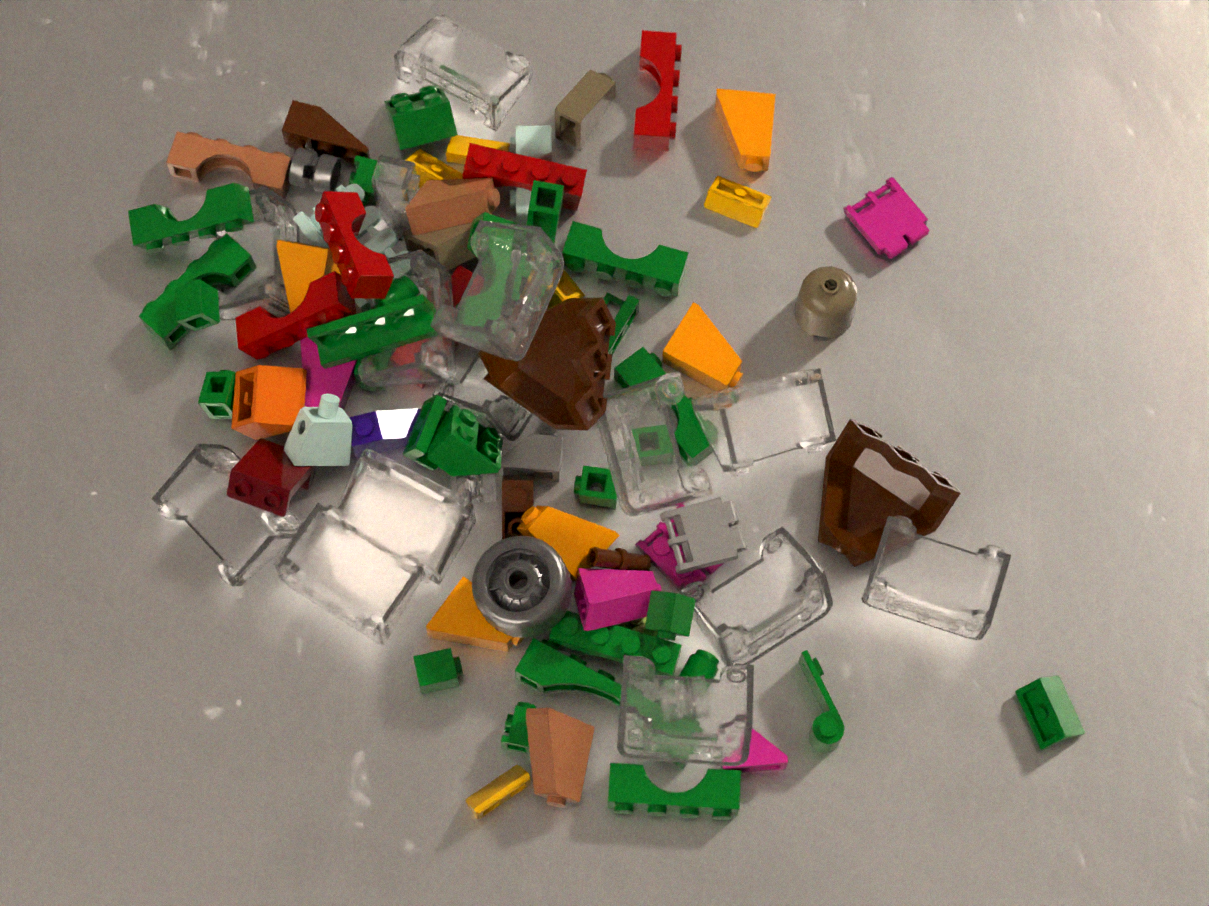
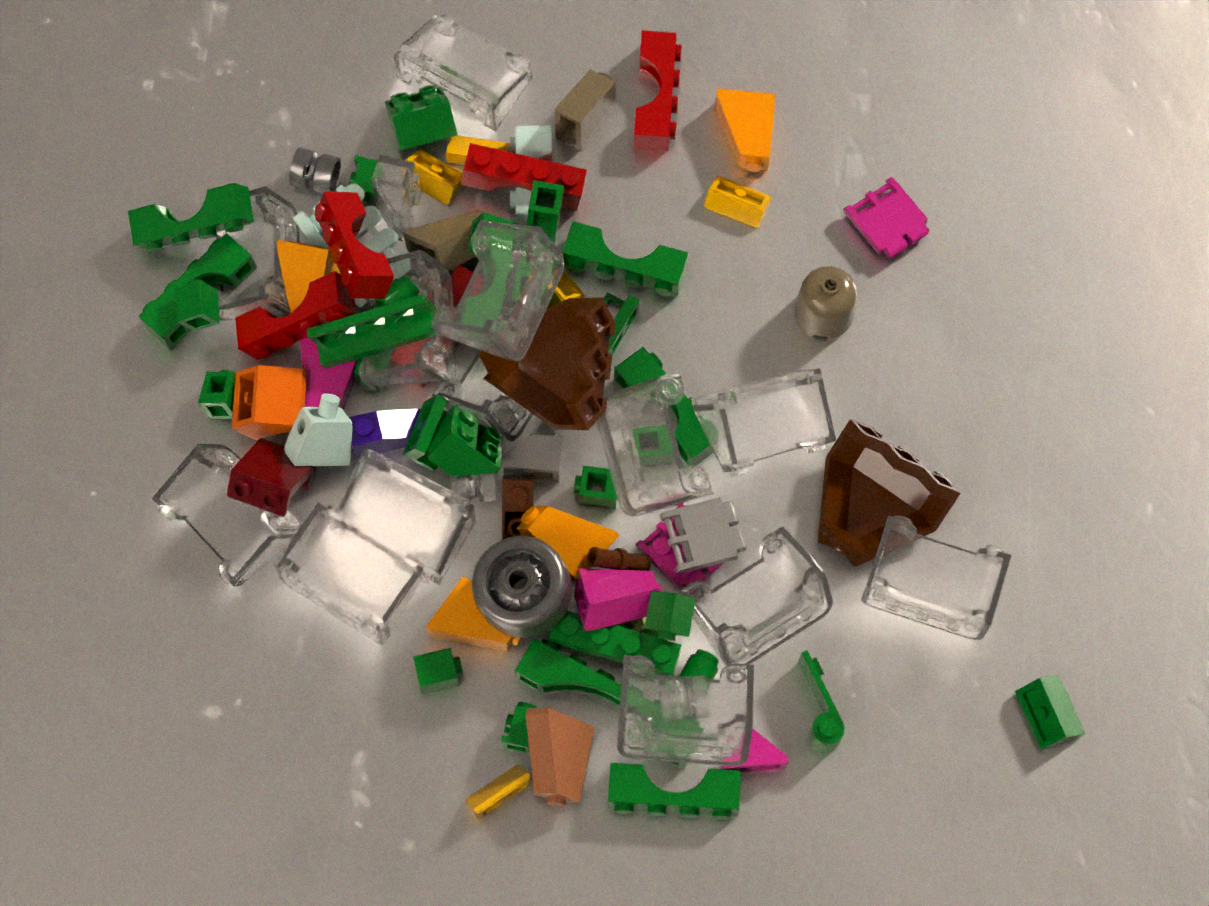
(196, 156): nougat arch -> none
(316, 130): reddish brown slope -> none
(451, 203): nougat slope -> none
(702, 352): light orange slope -> none

